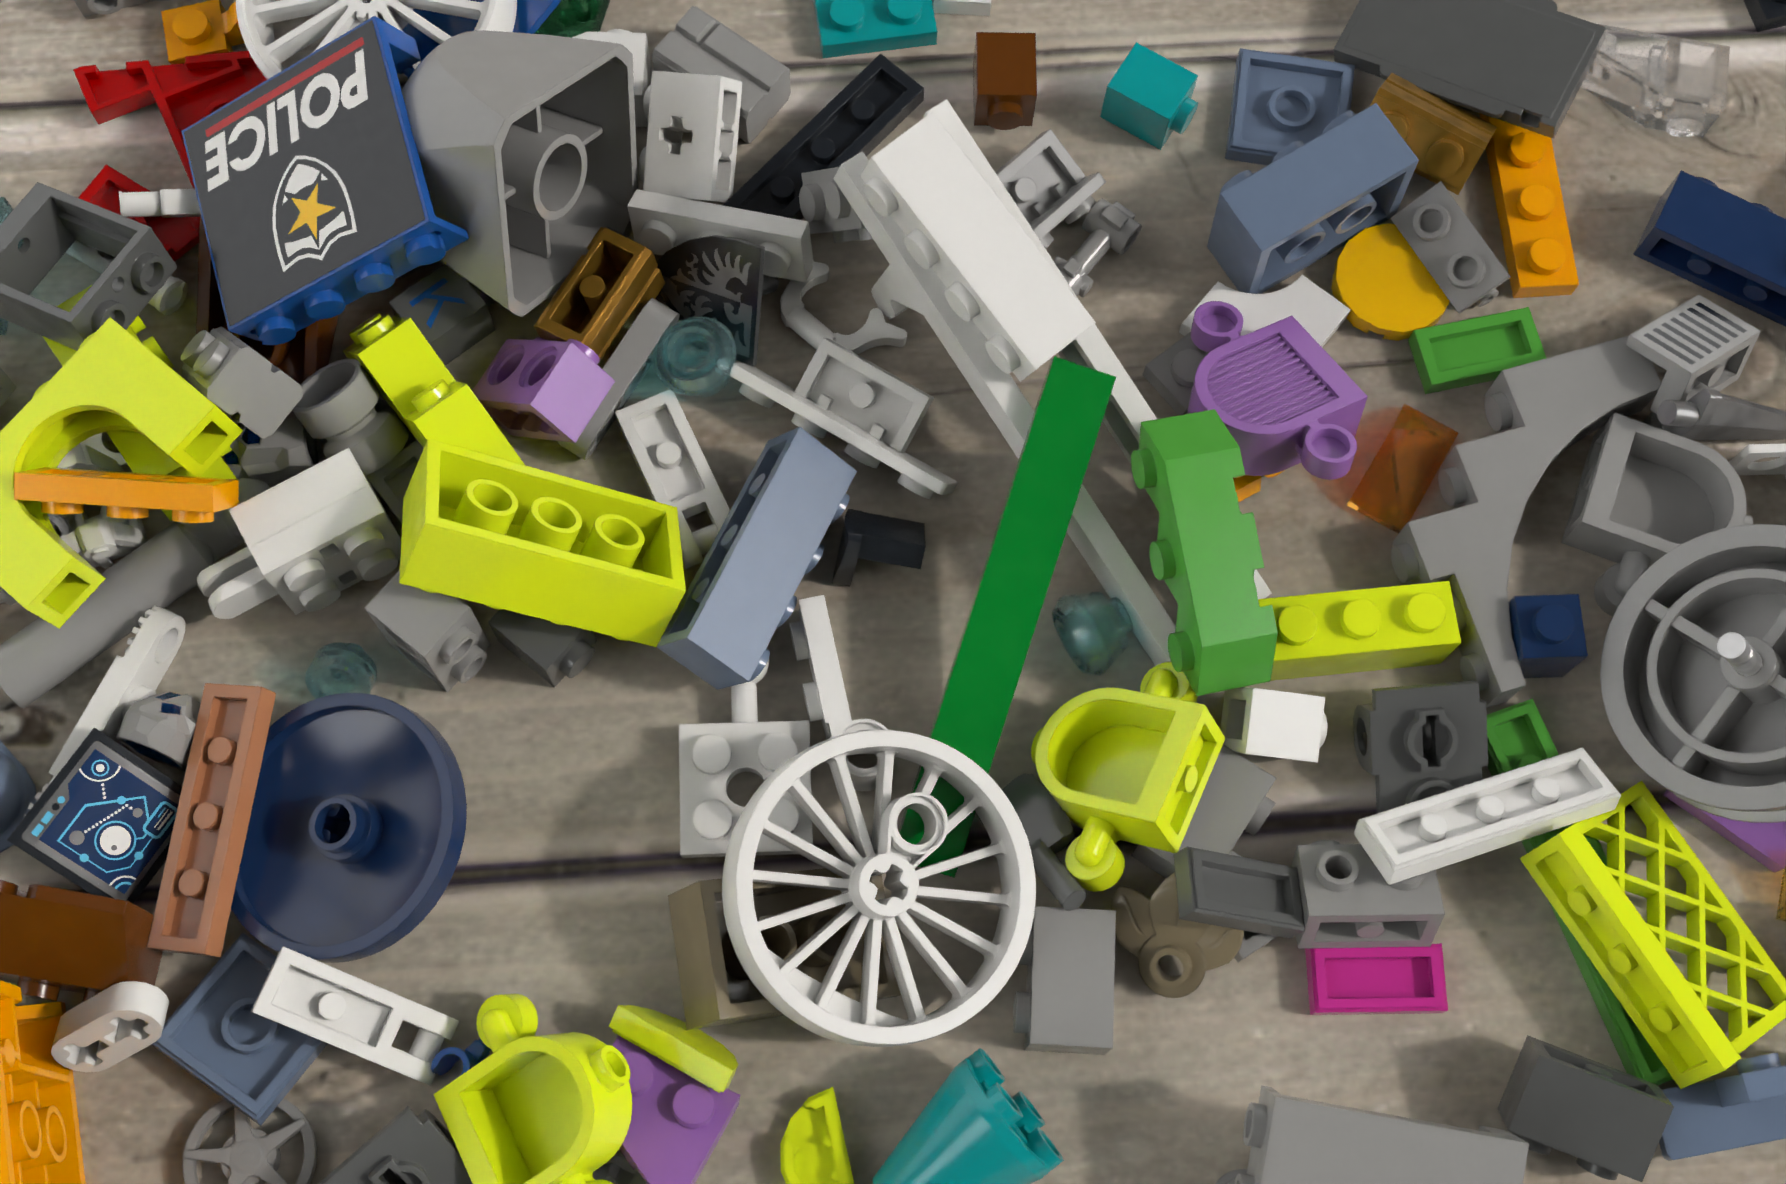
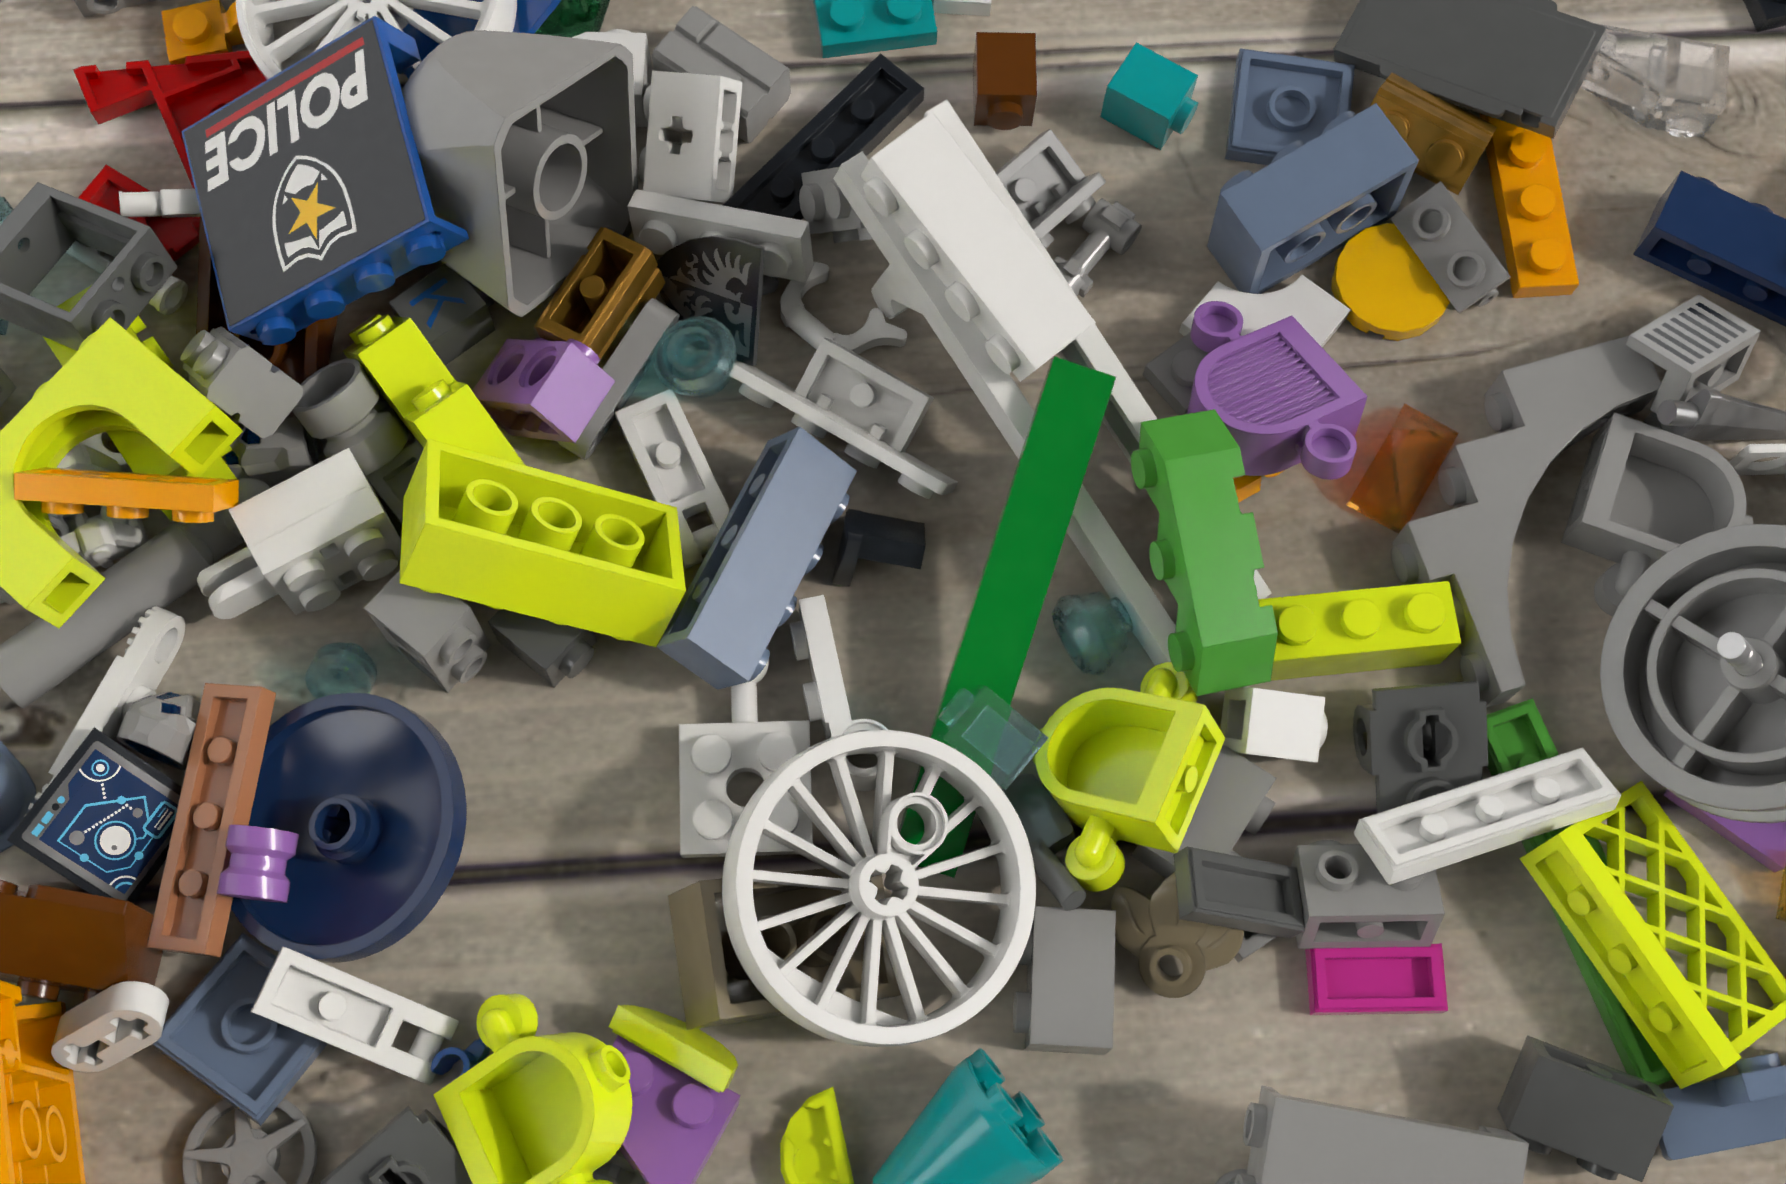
(257, 863): none -> medium lavender wheel
(990, 733): none -> clear light blue brick
(1474, 349): bright green tile -> none
(1547, 634): dark blue brick -> none

